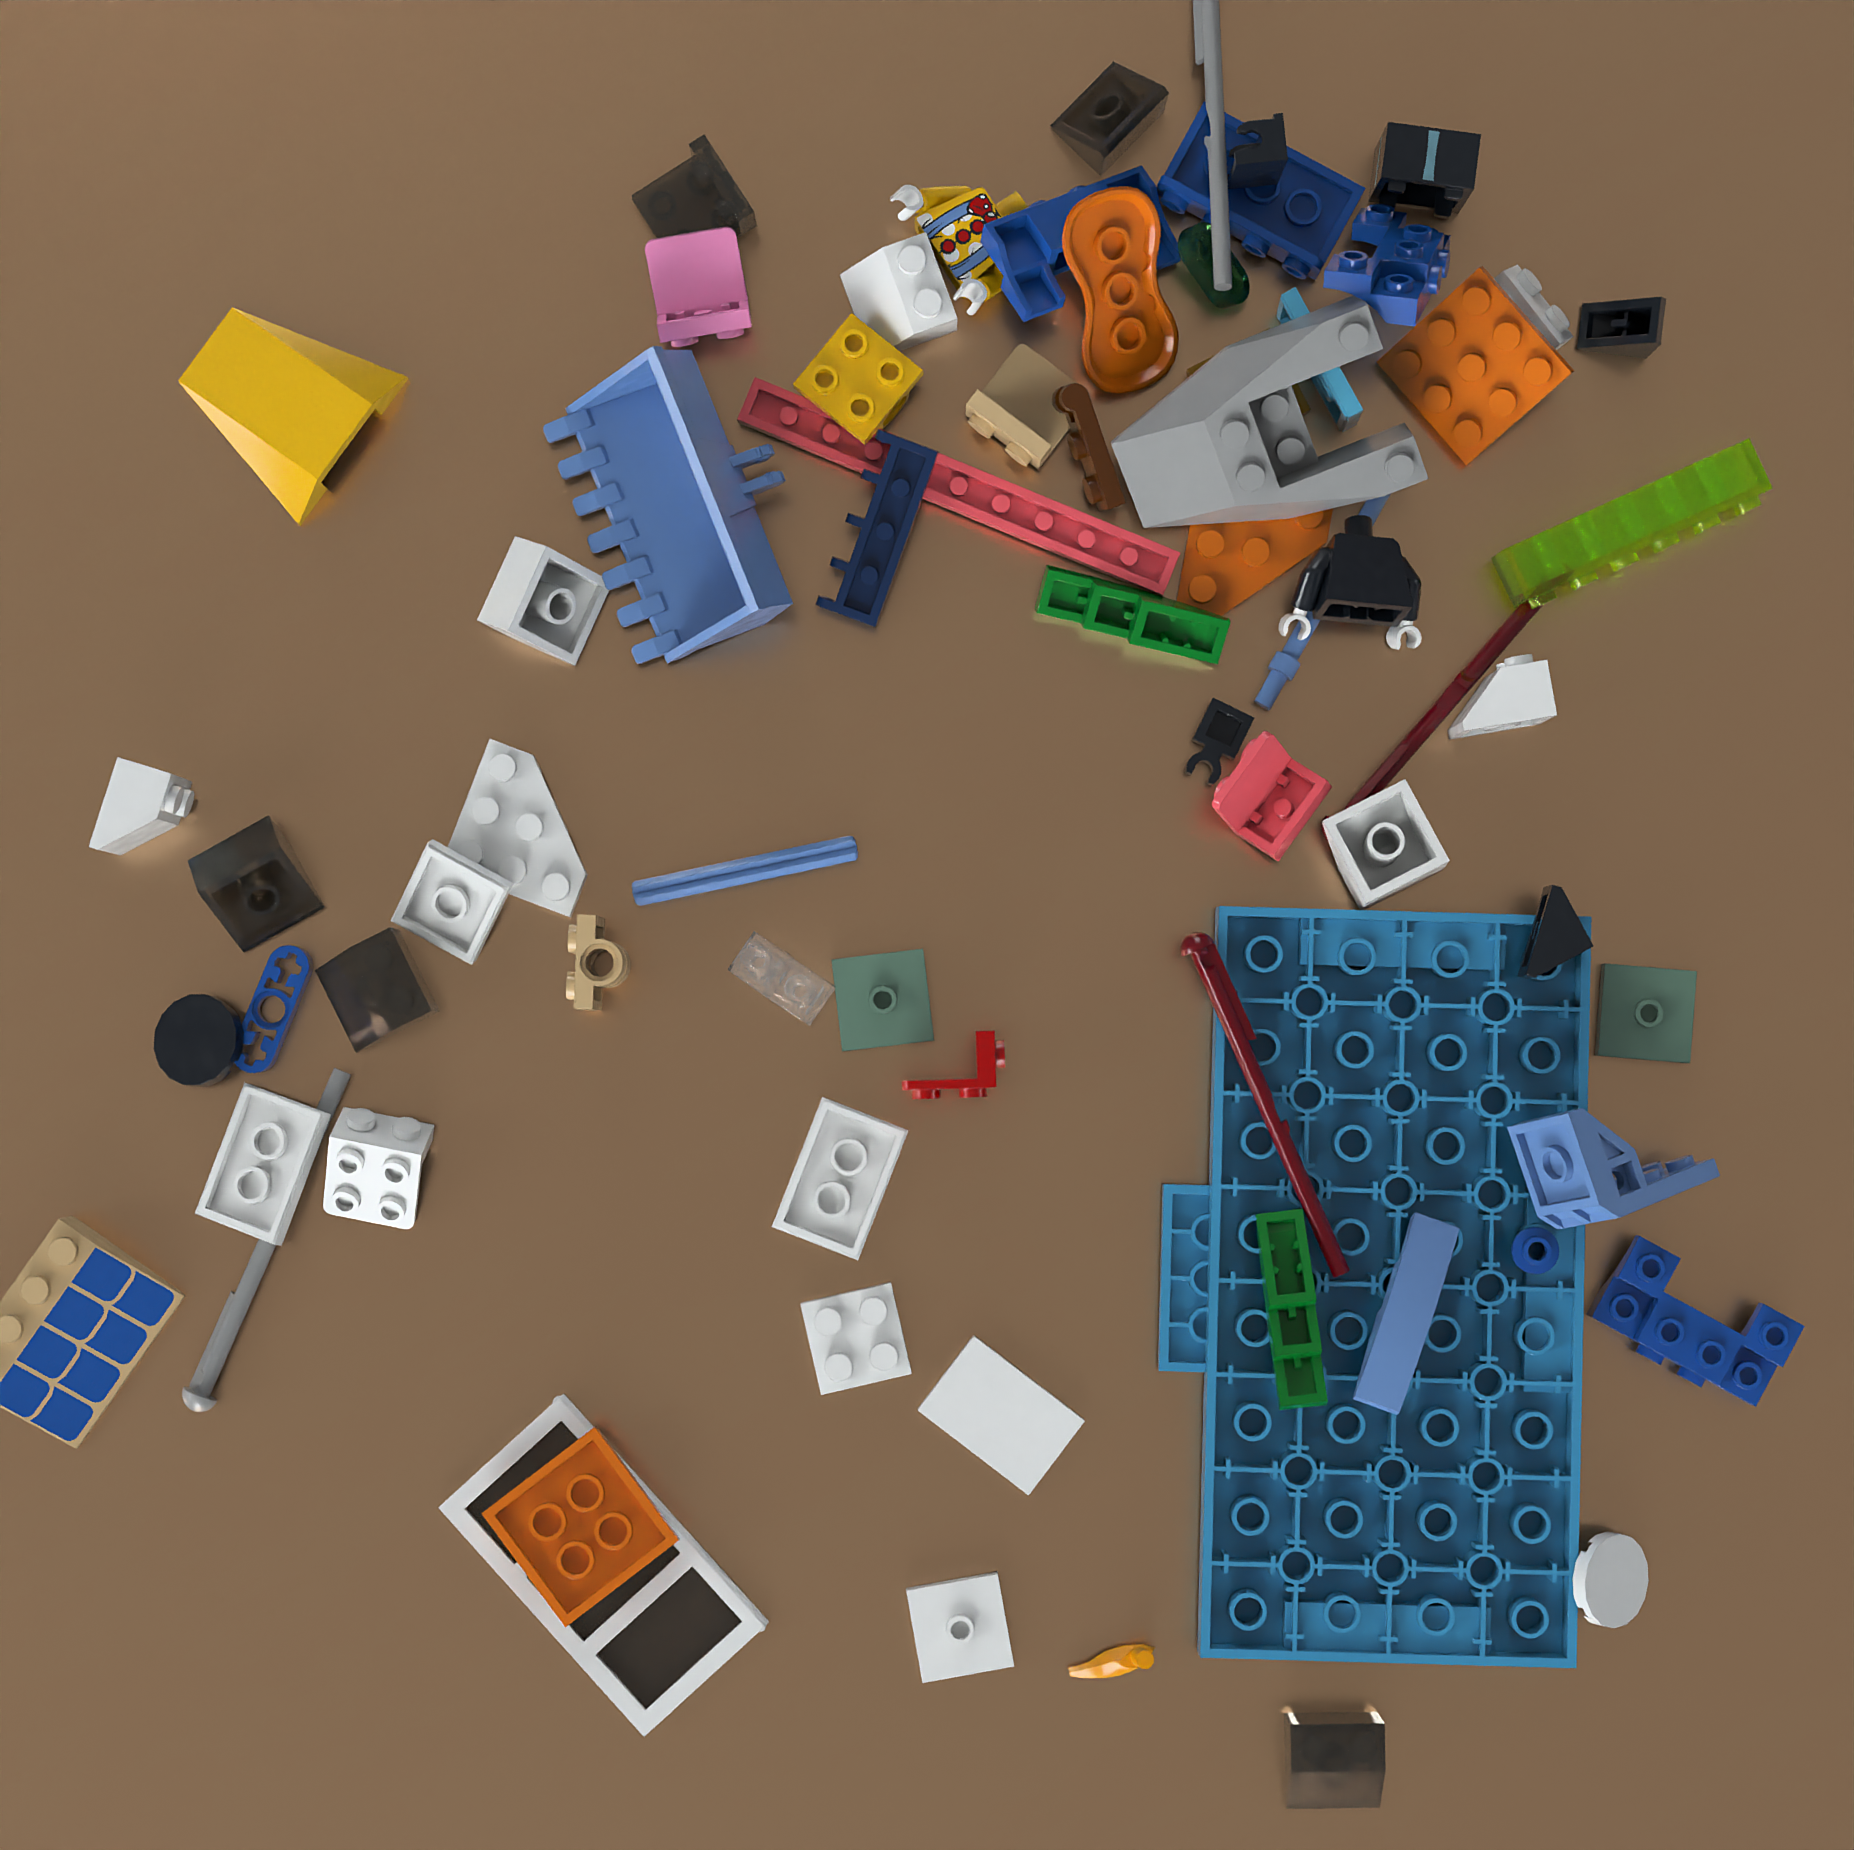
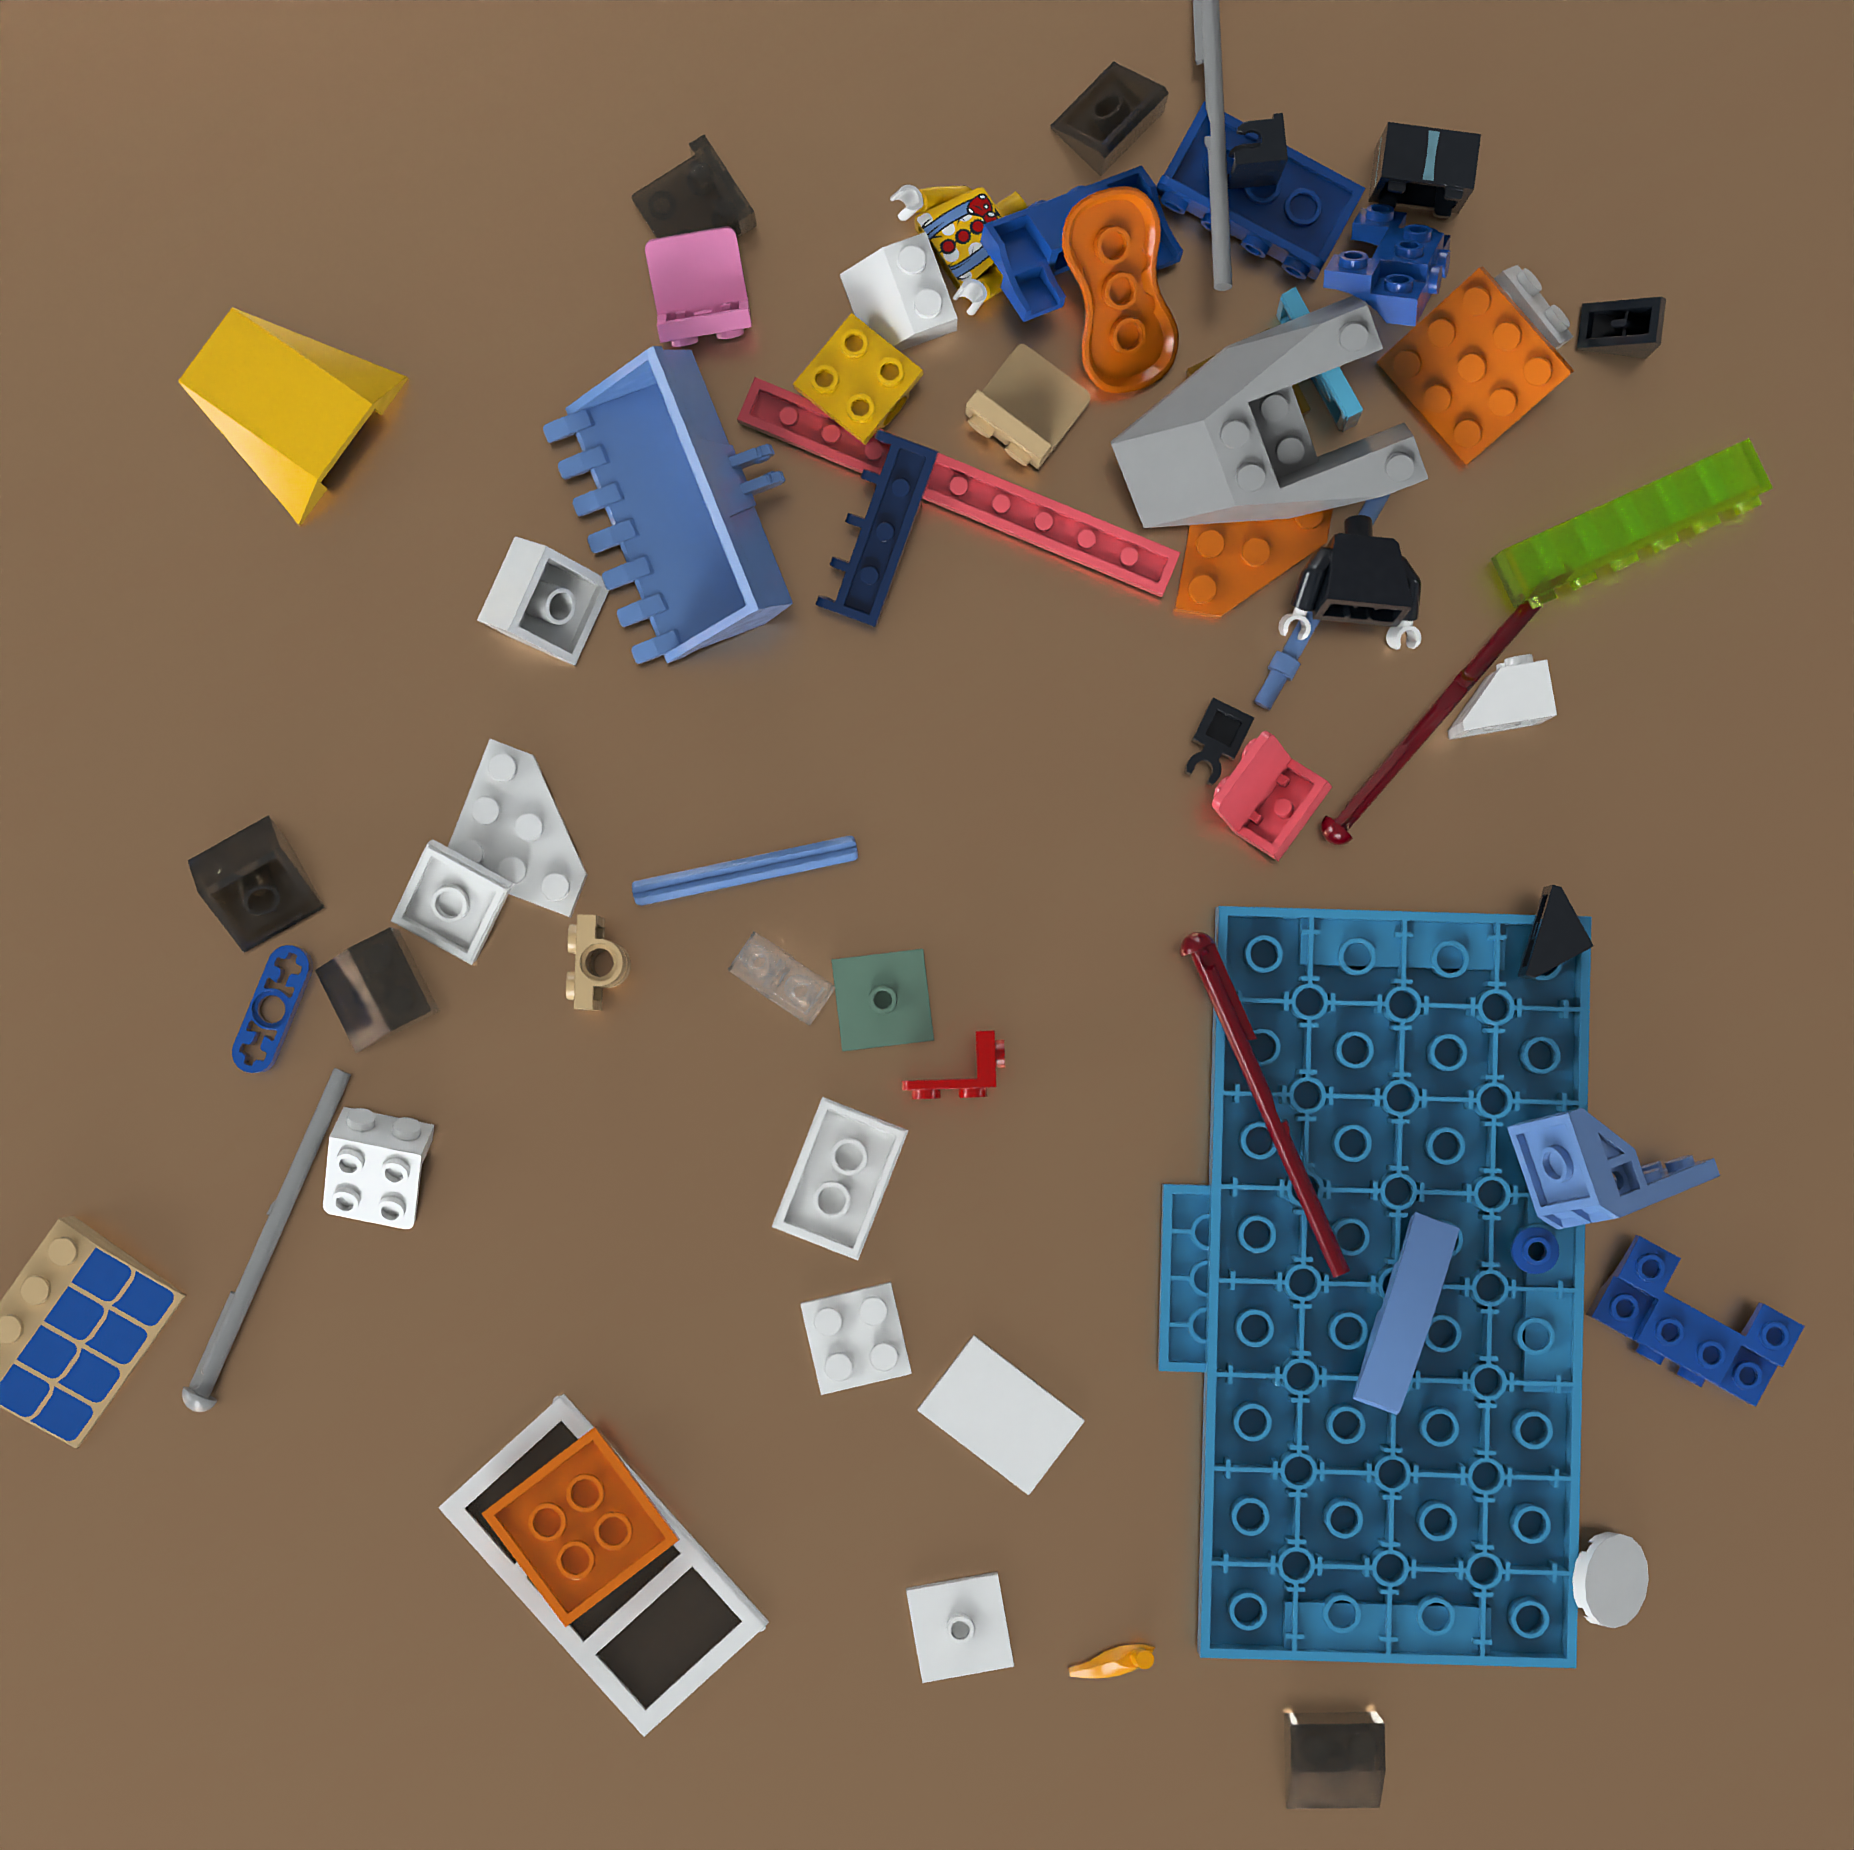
(139, 806): white slope -> none
(198, 1040): black tile -> none
(262, 1164): white tile -> none
(1088, 444): reddish brown plate -> none
(1132, 614): green slope -> none
(1196, 254): clear green plate -> none
(1291, 1309): green slope -> none
(1384, 845): white slope -> none
(1645, 1013): sand green plate -> none

